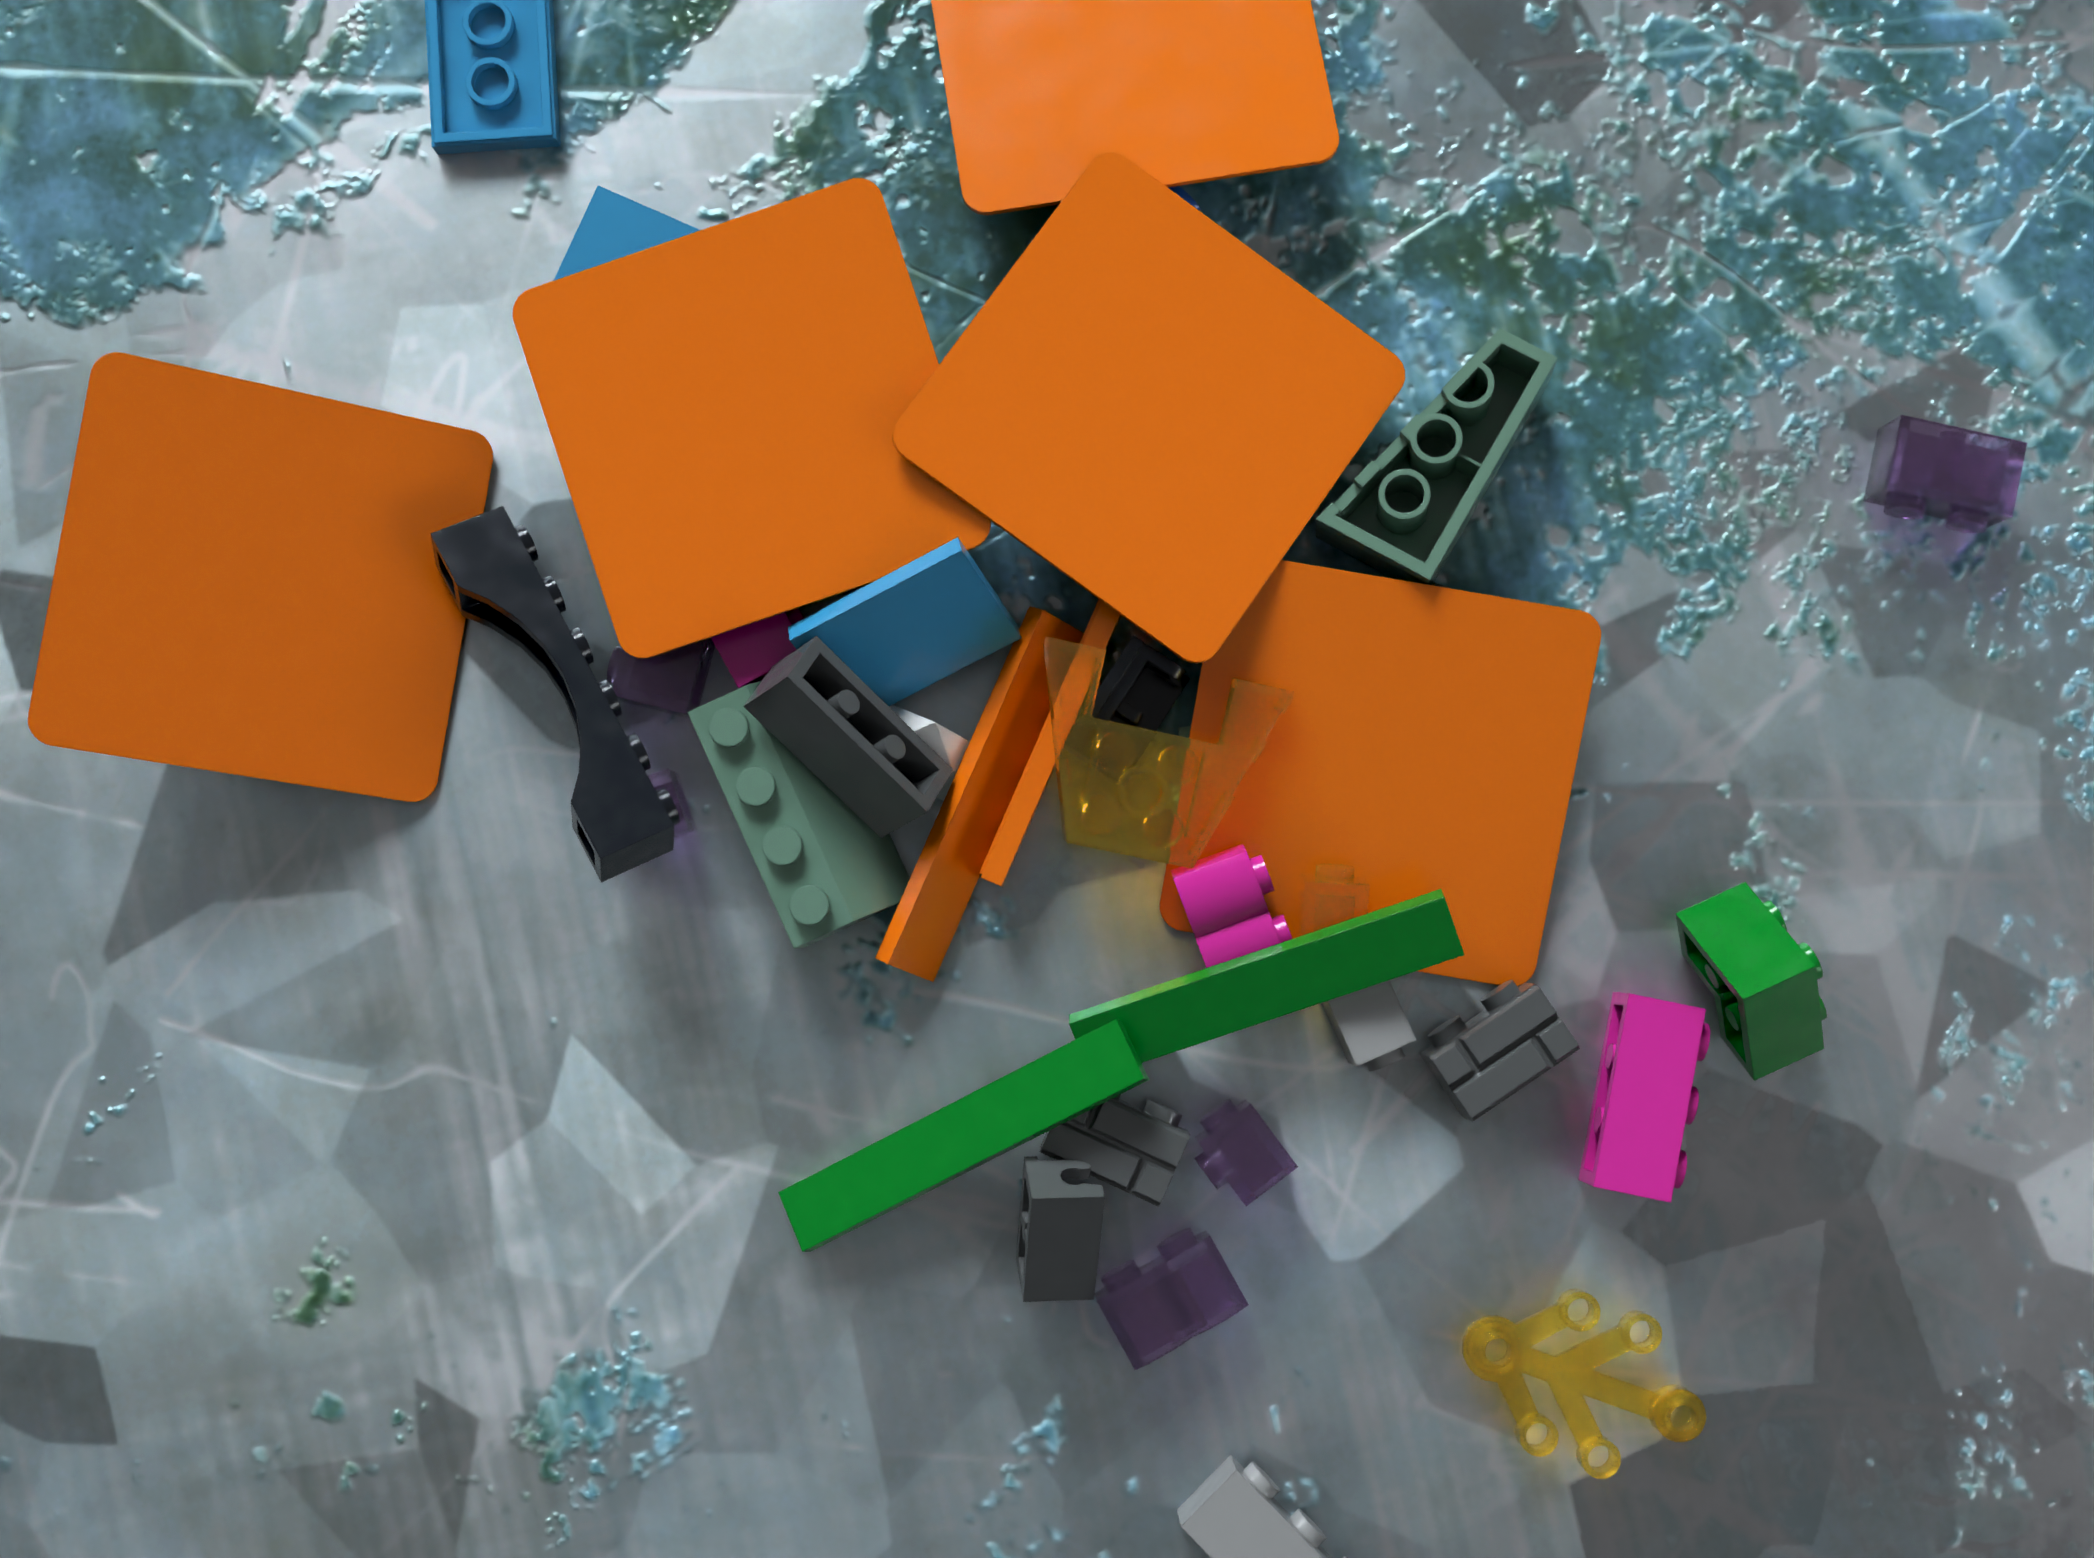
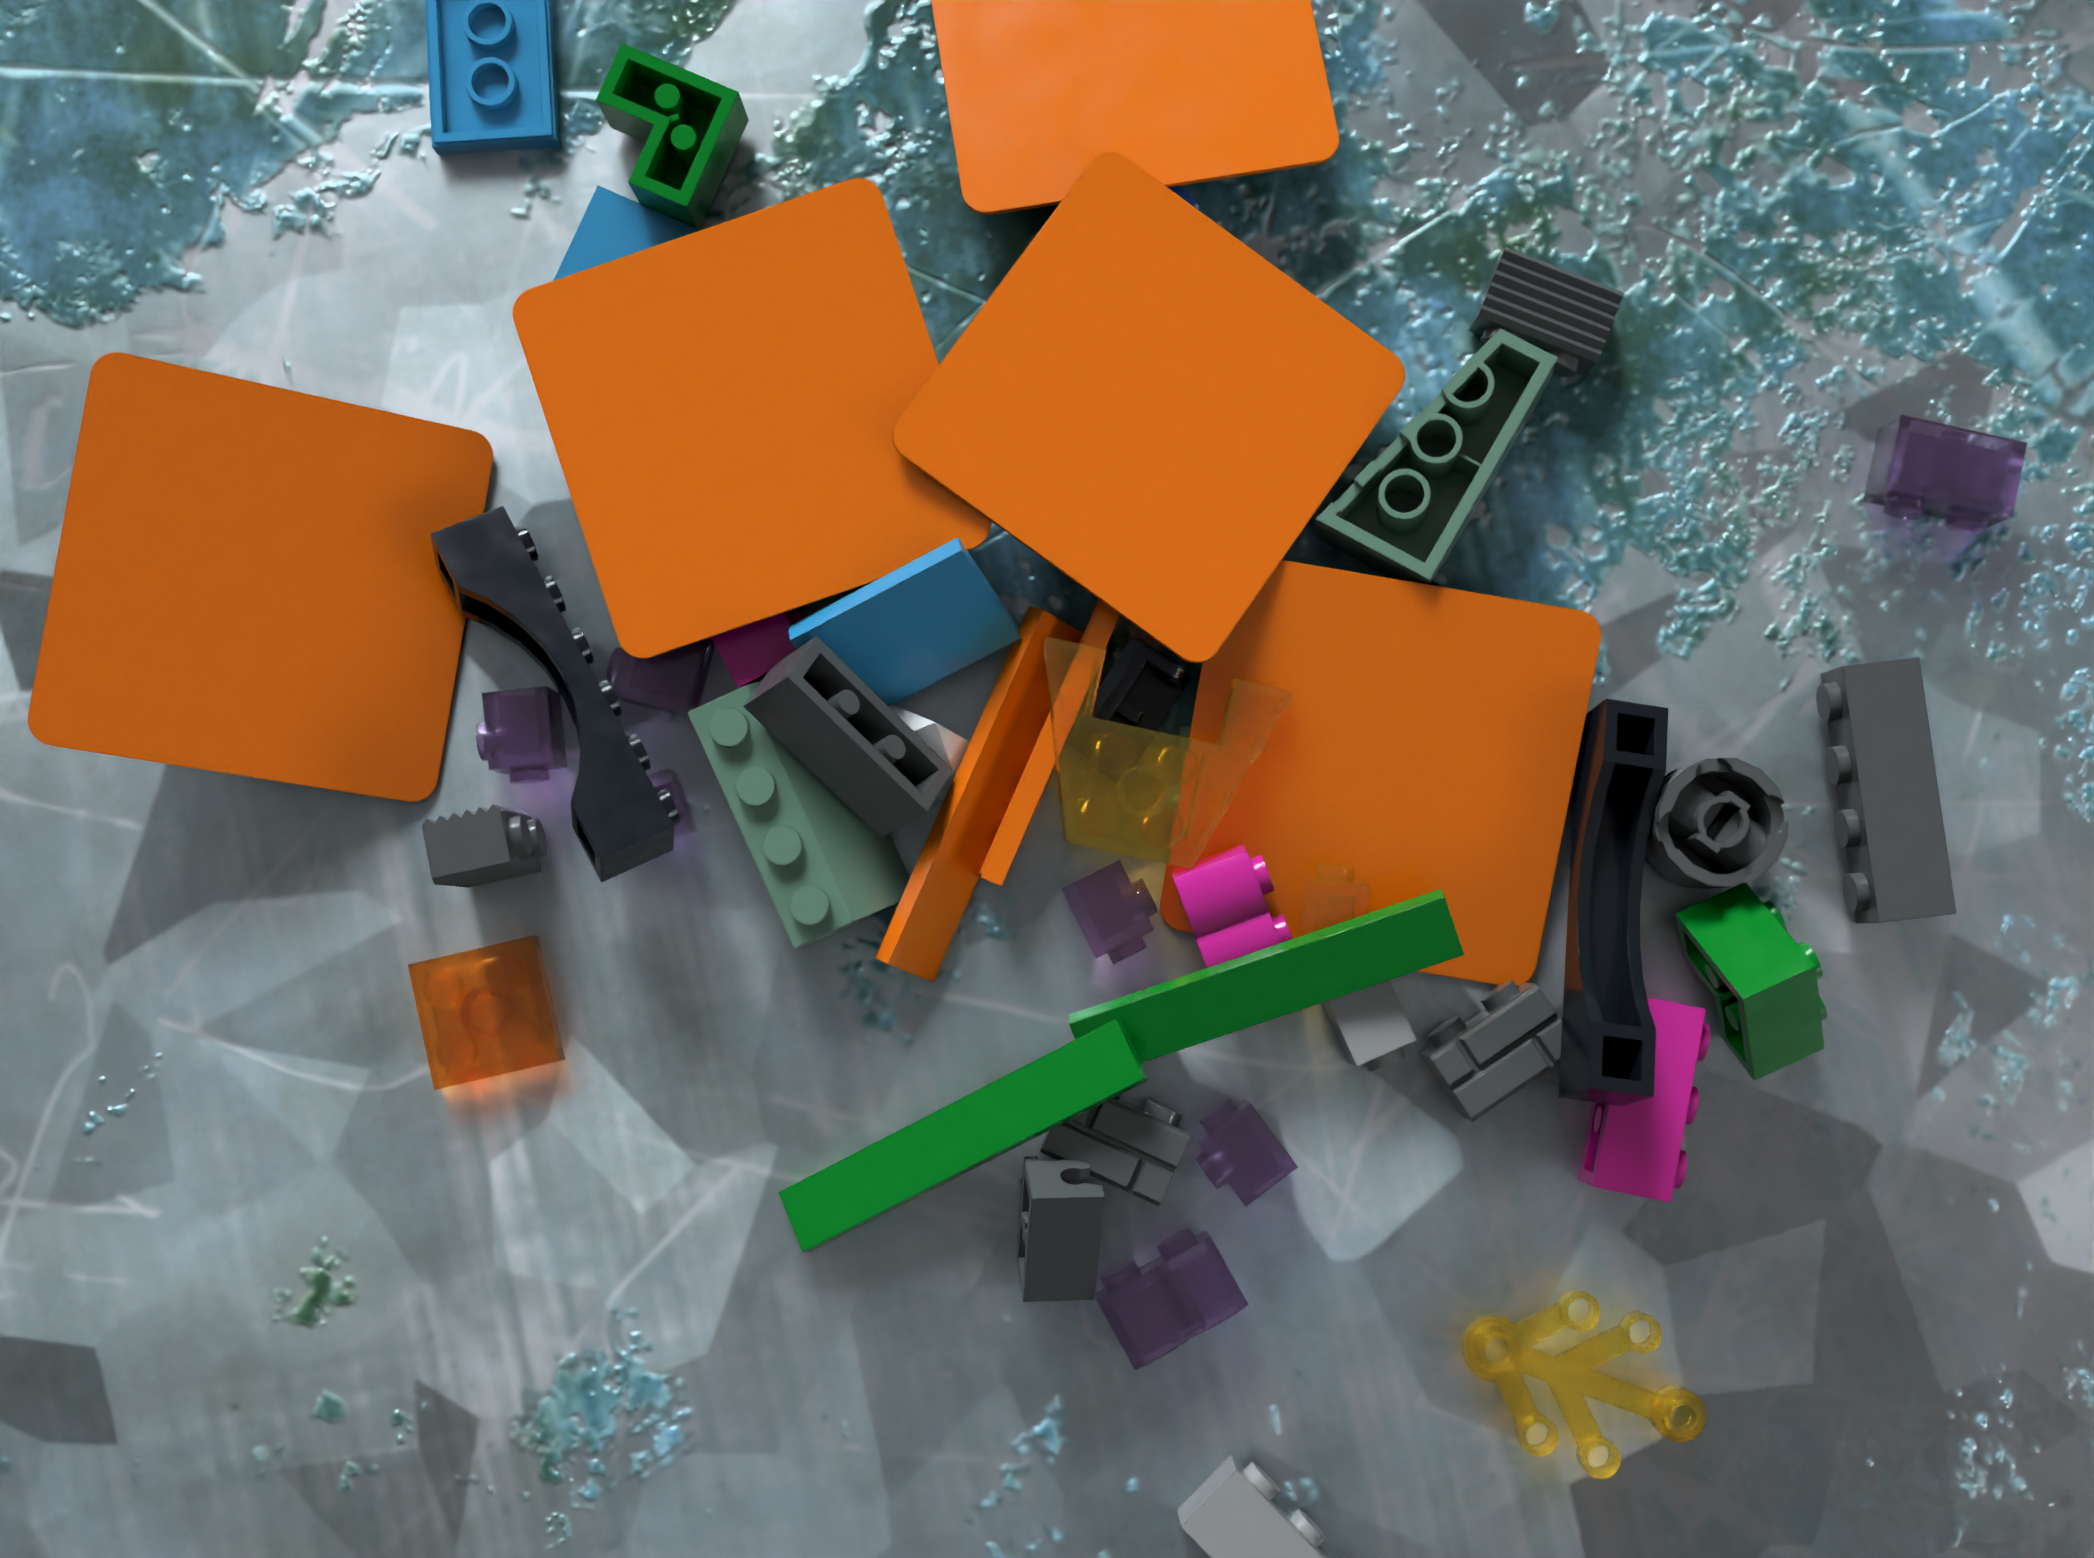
(483, 846): none -> dark grey brick
(486, 1012): none -> clear orange plate
(522, 733): none -> clear purple brick
(687, 130): none -> green brick
(1112, 911): none -> clear purple brick
(1547, 309): none -> dark grey brick
(1606, 1011): none -> black arch
(1716, 824): none -> dark grey brick
(1886, 791): none -> dark grey brick

